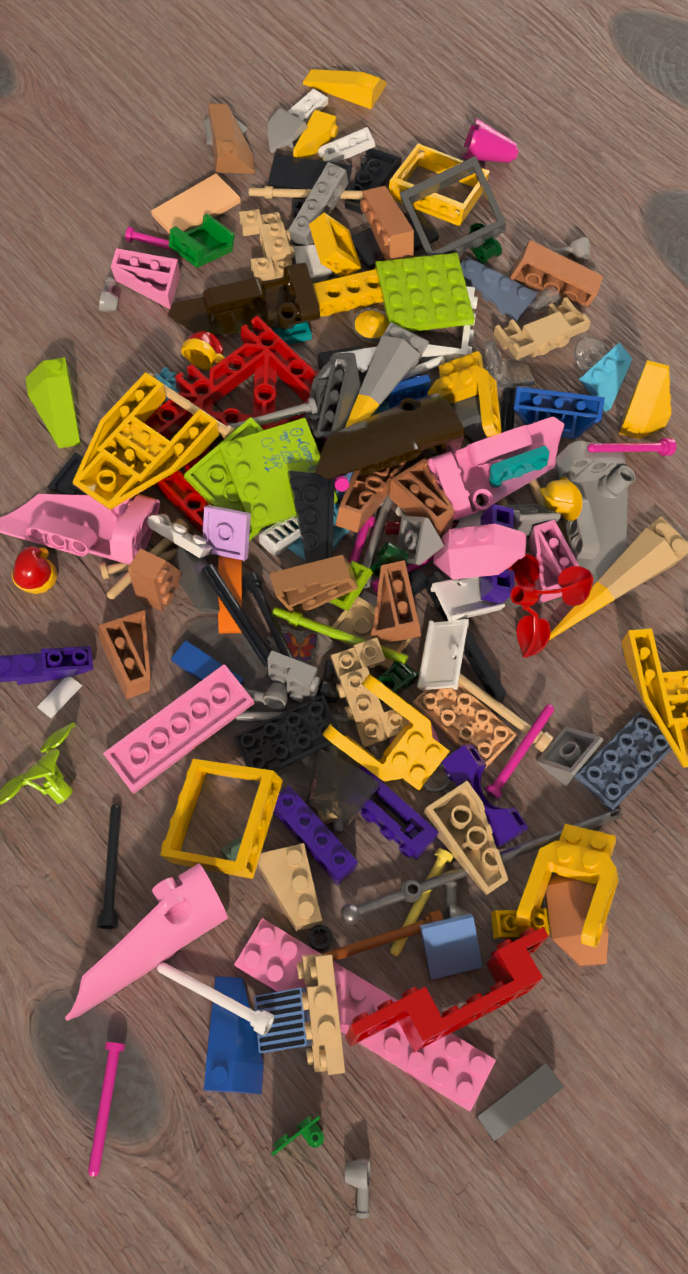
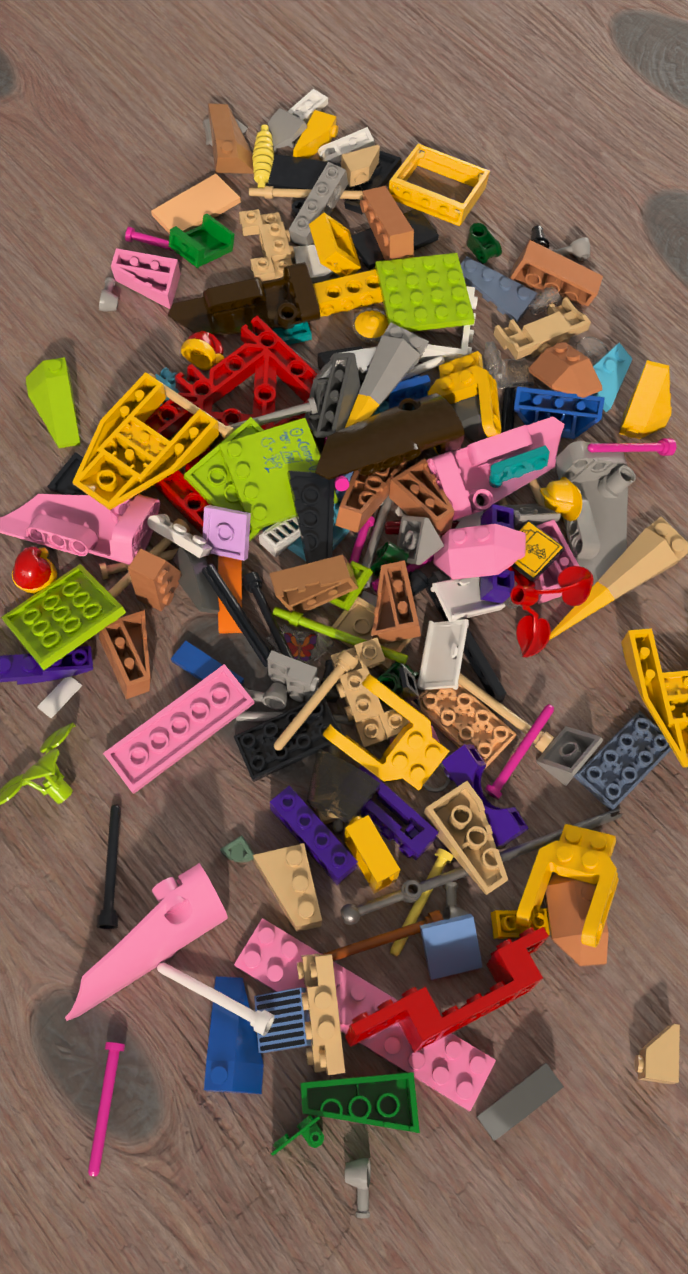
(63, 616): none -> lime plate
(255, 830): yellow window -> none
(263, 156): none -> light yellow piece
(312, 939): black bush -> none
(344, 664): none -> tan piece
(349, 85): yellow wedge -> none
(360, 164): none -> tan slope
(369, 1100): none -> green wedge
(371, 853): none -> yellow window
(409, 688): none -> black slope
(441, 181): dark grey window -> none
(489, 144): dark pink cone -> none
(538, 236): none -> black cone
(540, 552): none -> yellow tile
(566, 371): none -> nougat wedge
(660, 1057): none -> tan slope

